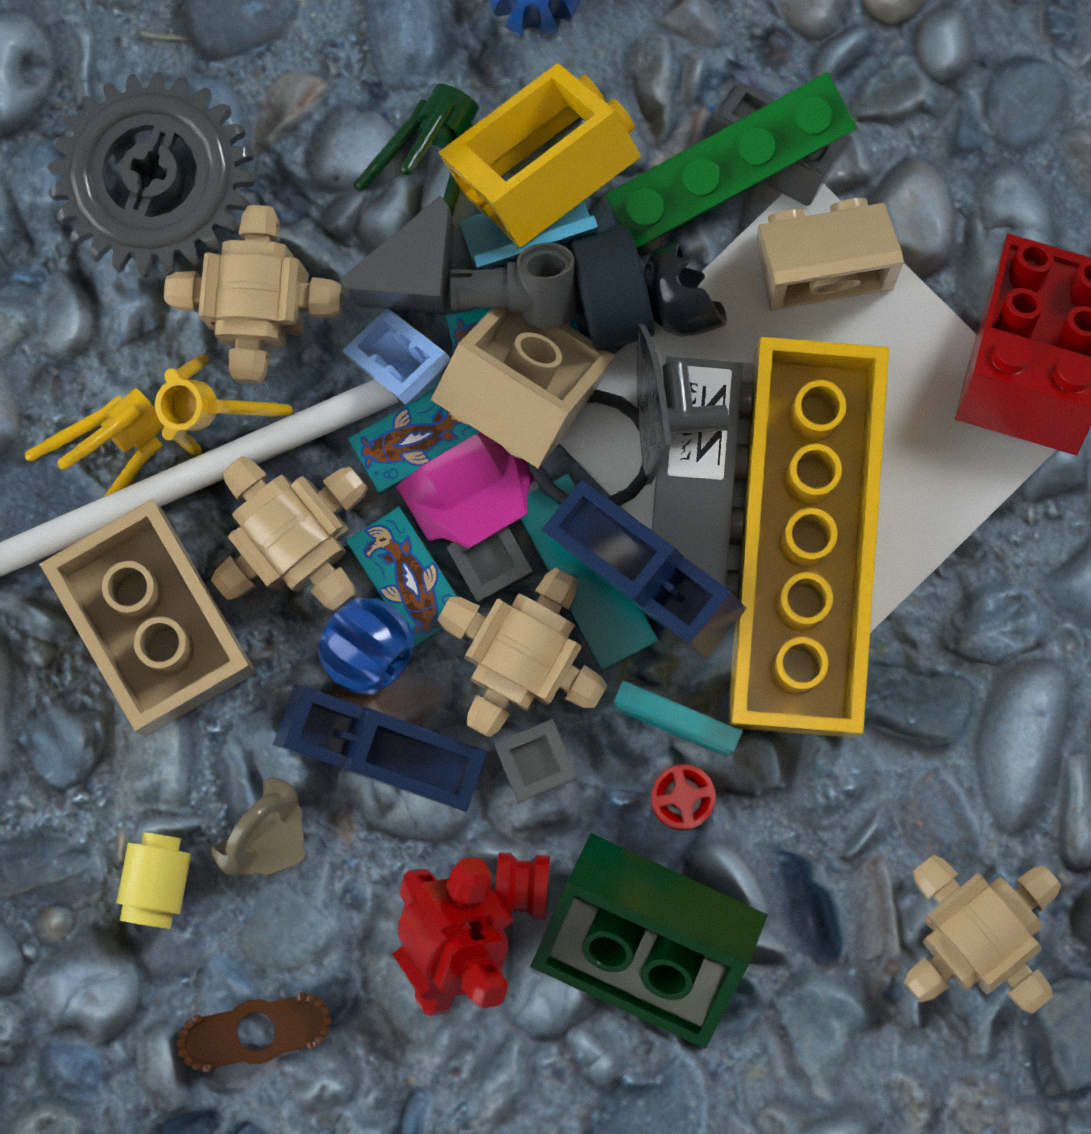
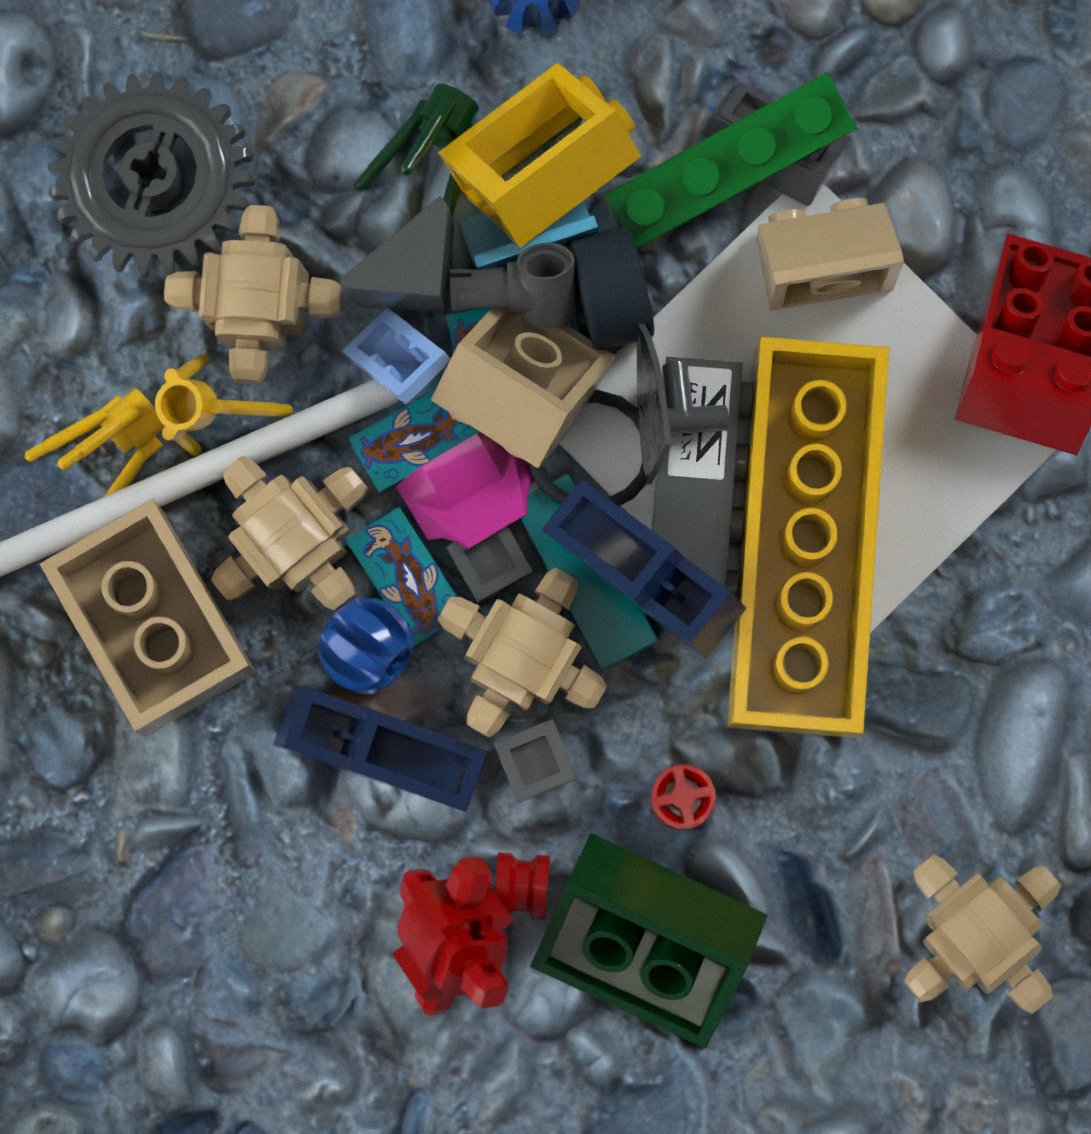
(153, 881): light yellow brick -> none
(215, 1041): reddish brown piece -> none
(266, 836): dark tan piece -> none
(675, 294): black hair -> none
(676, 719): teal tile -> none

